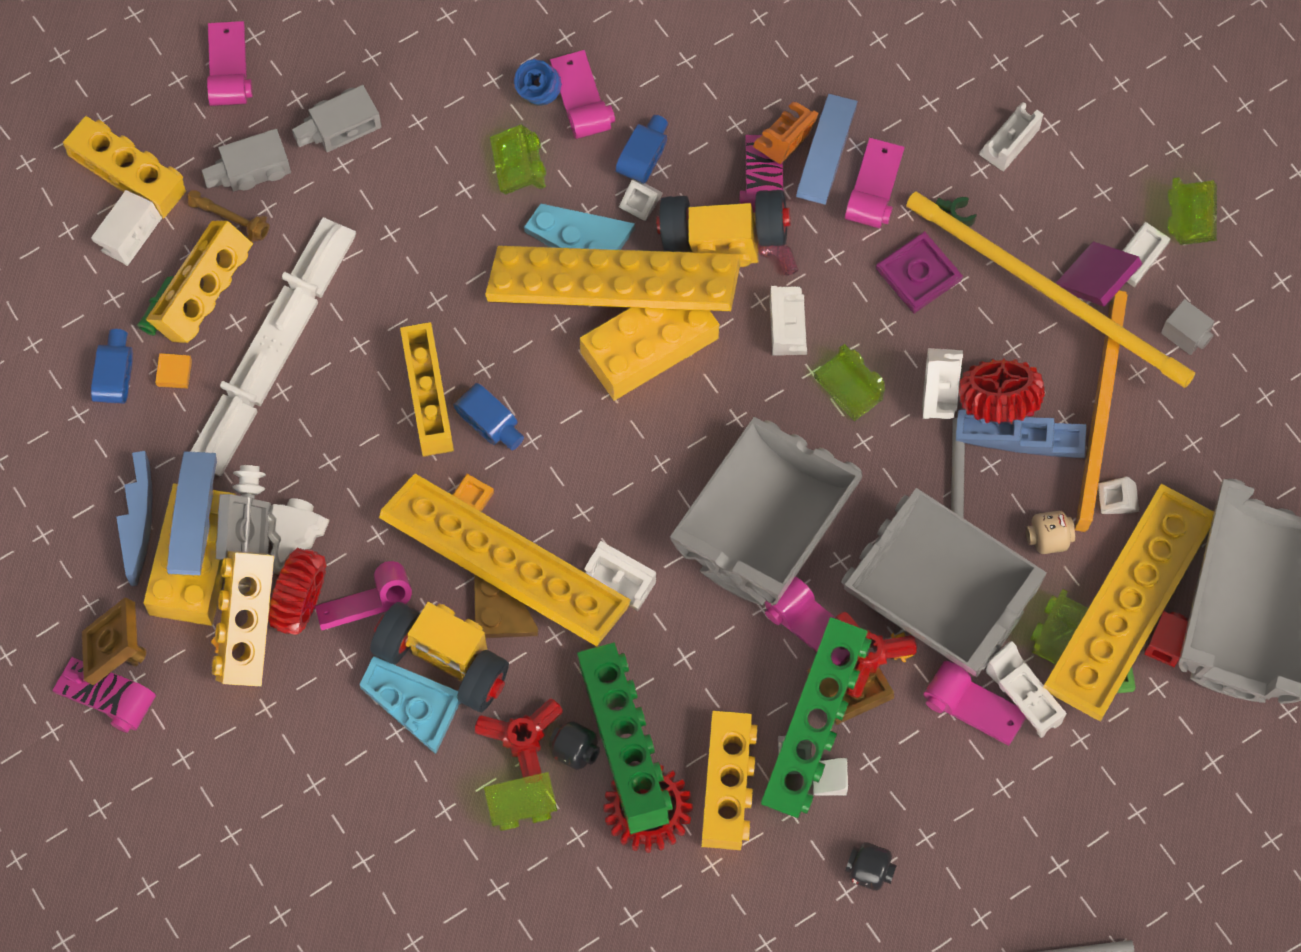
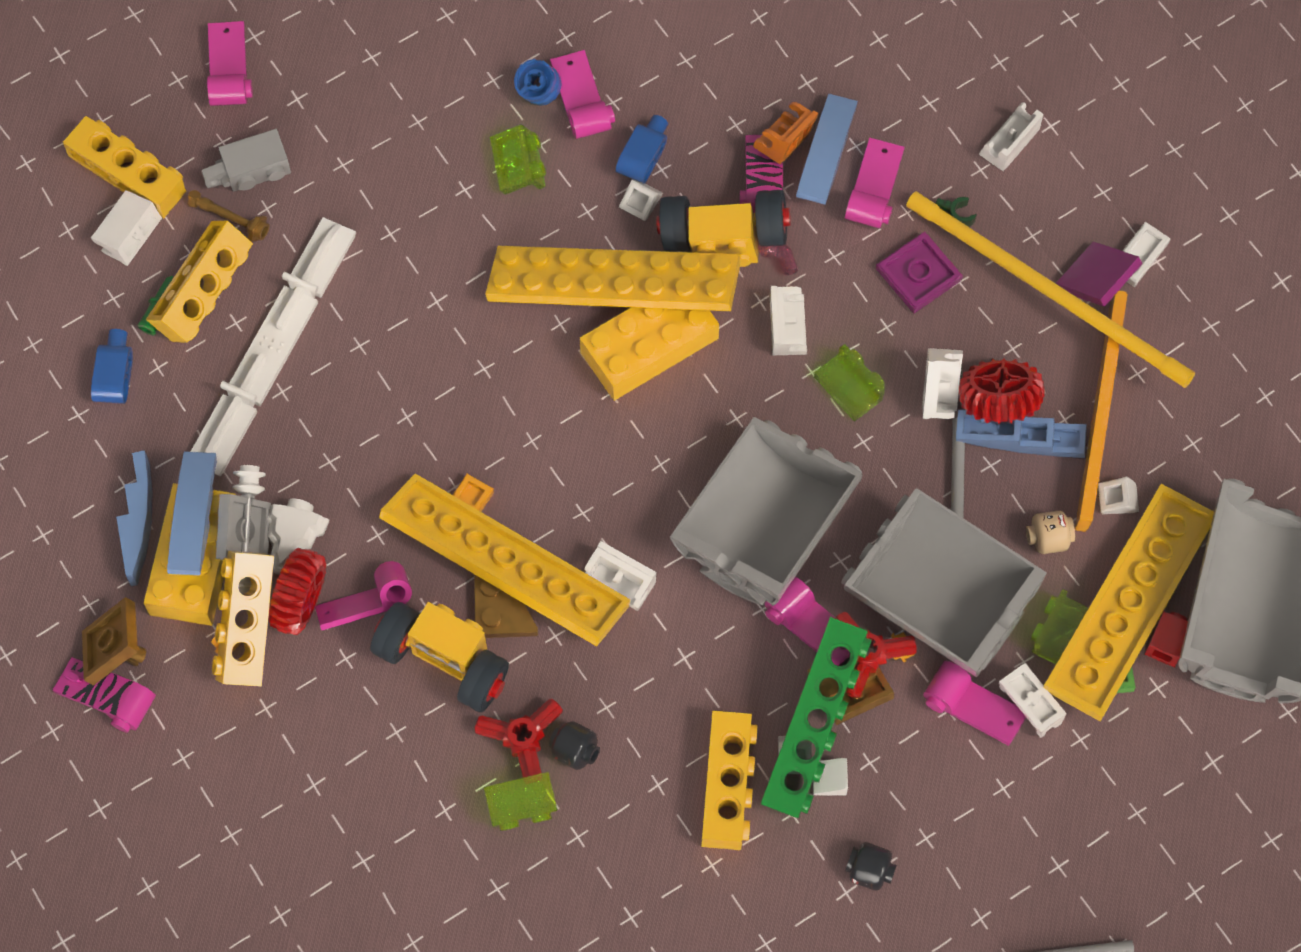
(173, 371): light orange tile -> none
(339, 120): light grey hinge -> none
(412, 700): medium azure wing -> none
(426, 389): yellow brick -> none
(488, 417): blue piece -> none
(576, 229): medium azure wing -> none
(640, 810): green brick -> none
(664, 831): red gear -> none
(1004, 662): white slope -> none
(1188, 328): light grey brick -> none
(1193, 211): clear neon green bracket -> none

